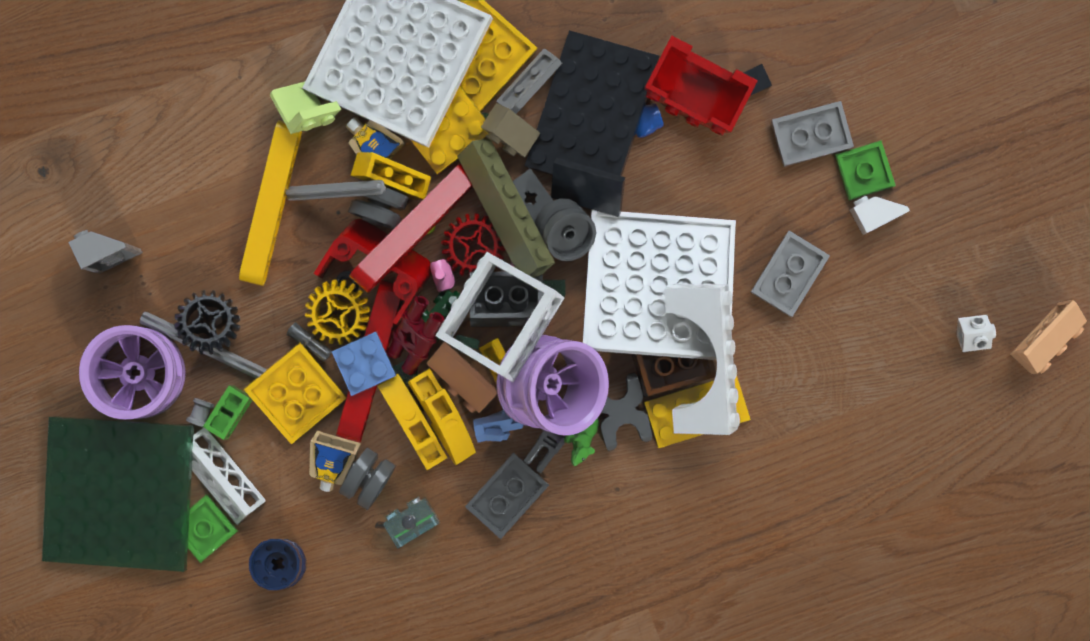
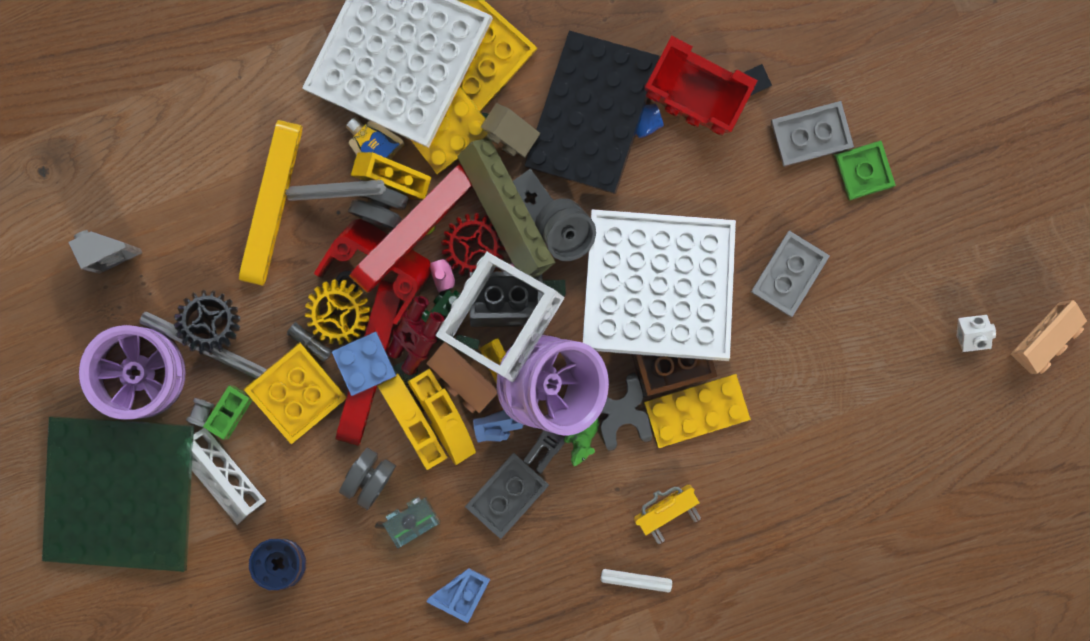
(208, 528): bright green tile -> none
(302, 109): yellowish green bracket -> none
(331, 459): torso -> none
(461, 594): none -> medium blue wing
(529, 81): light grey plate -> none
(588, 187): black tile -> none
(636, 580): none -> white axle
(667, 509): none -> yellow piece
(710, 309): white arch -> none
(875, 212): white slope -> none

